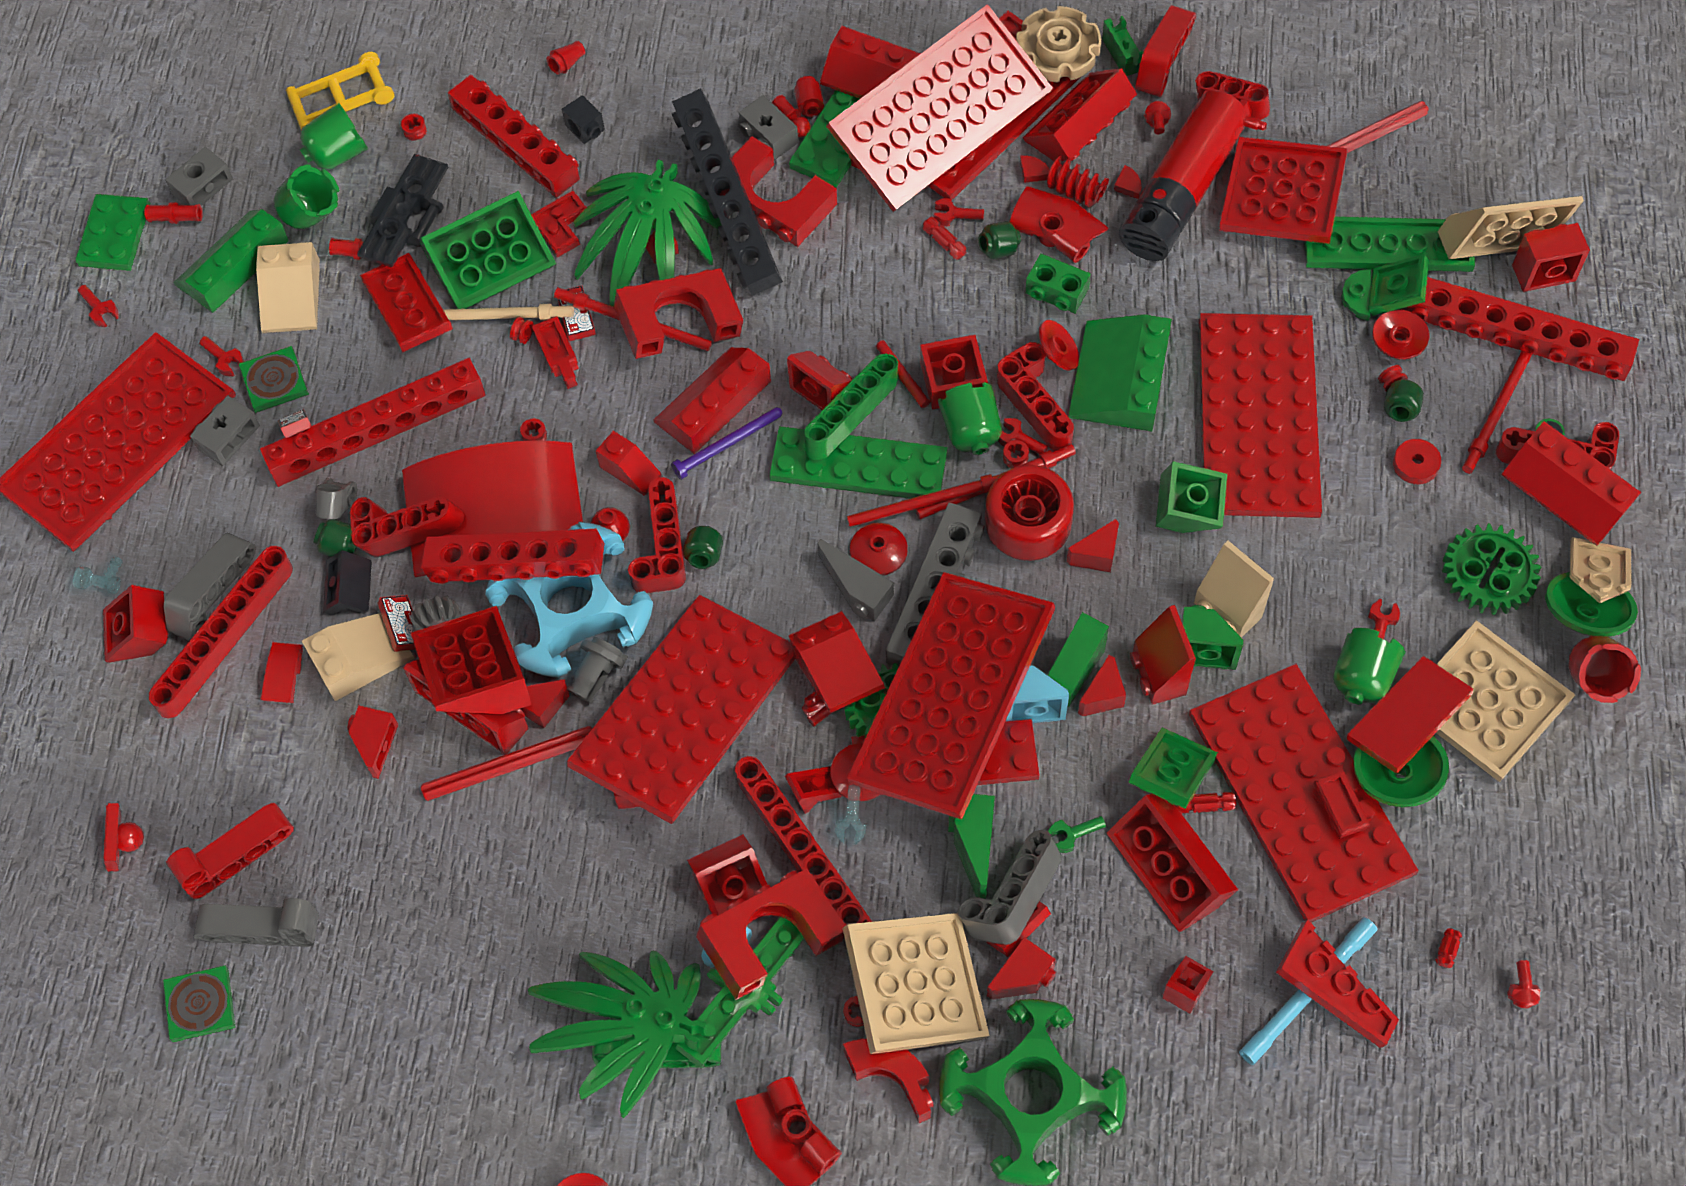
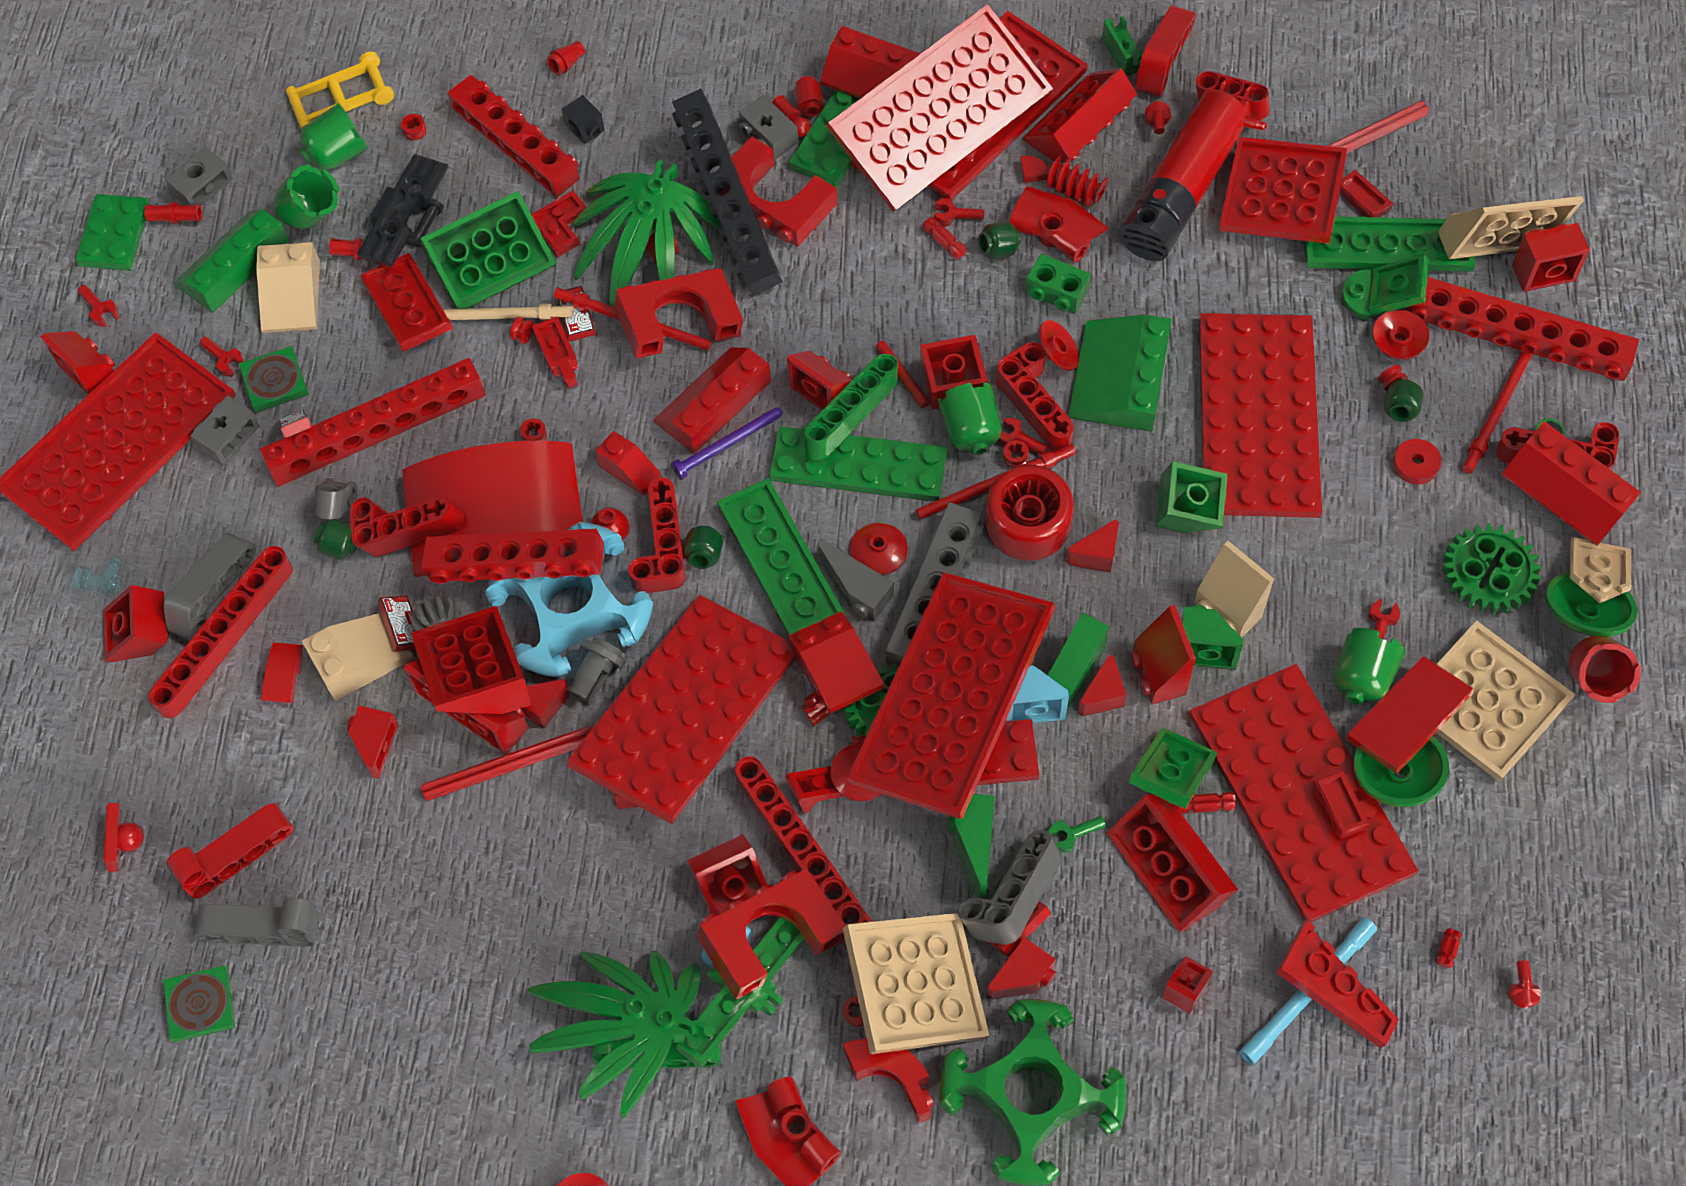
(79, 358): none -> red slope
(347, 583): black panel -> none
(779, 556): none -> green plate
(851, 816): clear light blue bar -> none
(921, 501): red bar -> none
(1060, 42): tan piece -> none
(1128, 183): red tile -> none
(1364, 195): none -> red tile

